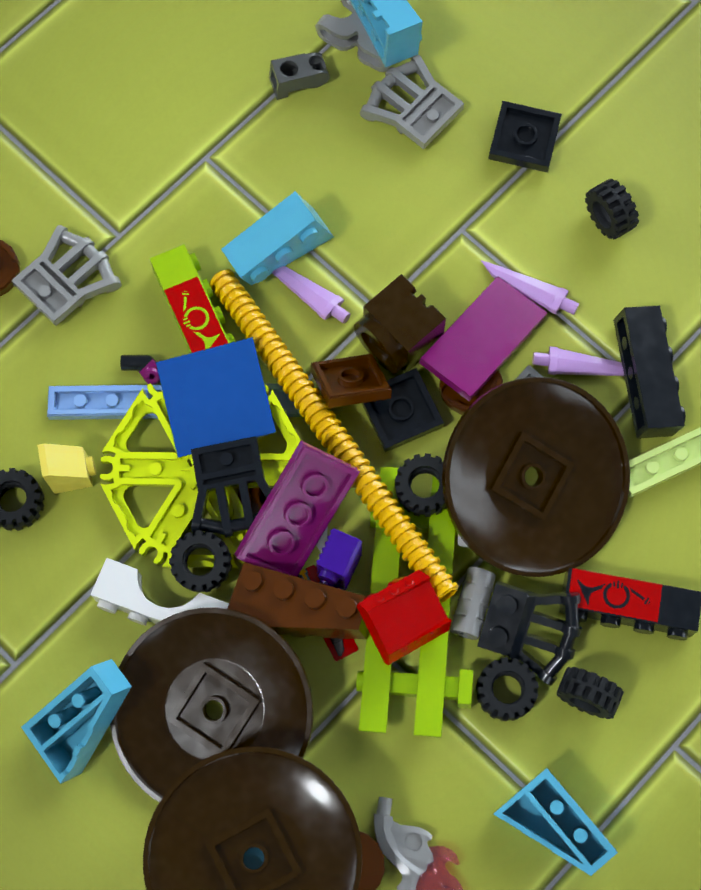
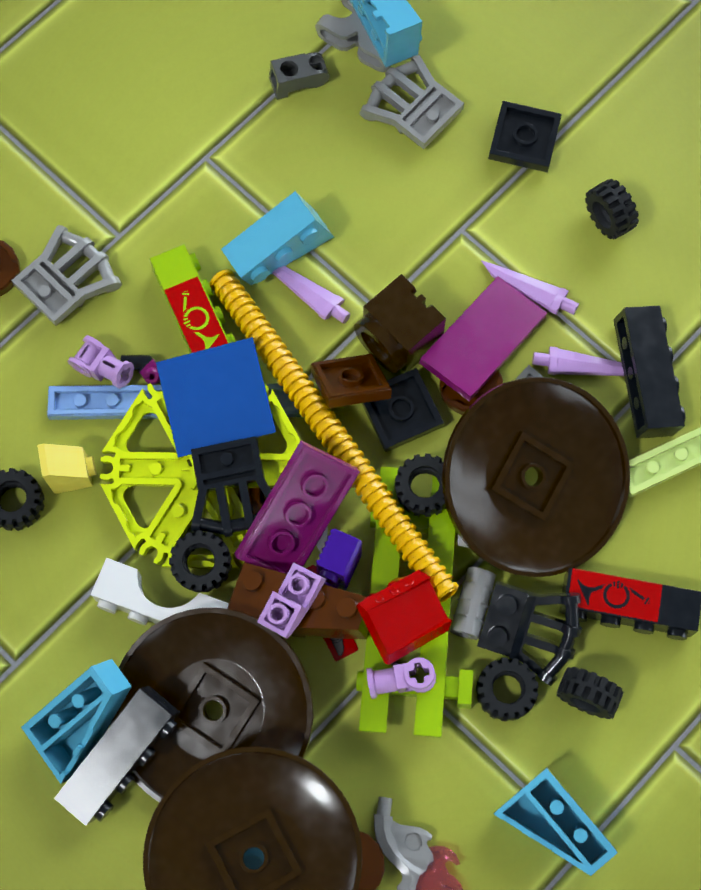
(99, 362): none -> lavender connector
(117, 755): none -> brick
(292, 601): none -> lavender slope
(400, 678): none -> lavender connector

